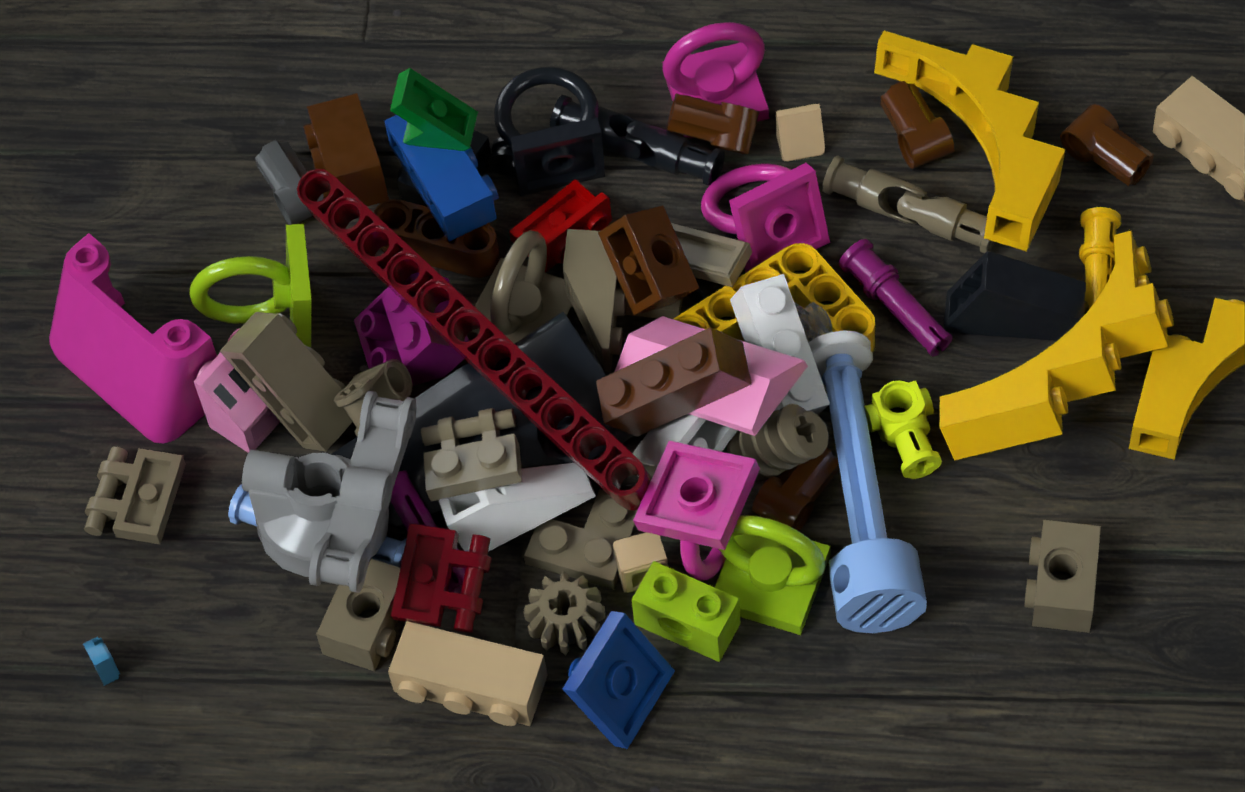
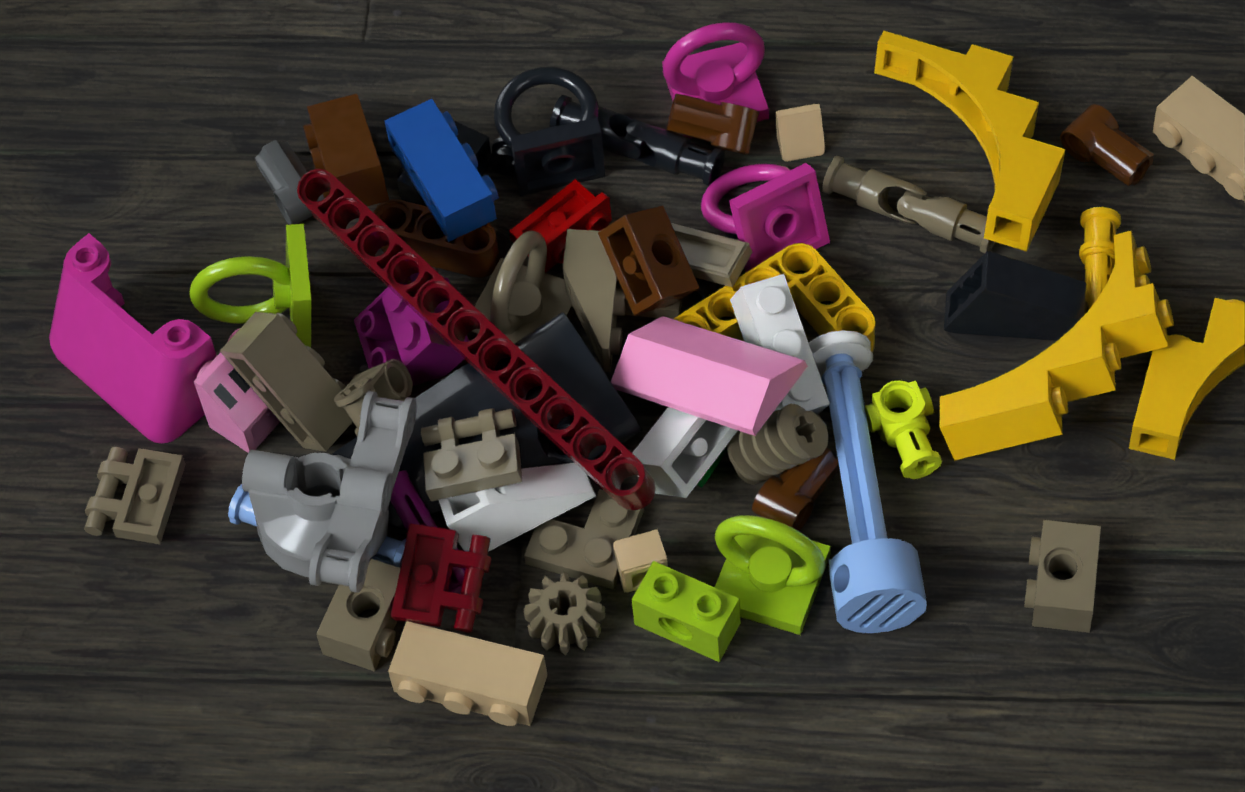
(102, 660): dark azure tile -> none
(432, 114): green slope -> none
(618, 679): blue tile -> none
(673, 382): reddish brown brick -> none
(698, 501): dark pink tile -> none
(814, 320): clear plate -> none
(882, 283): magenta pin -> none
(919, 133): reddish brown piece -> none

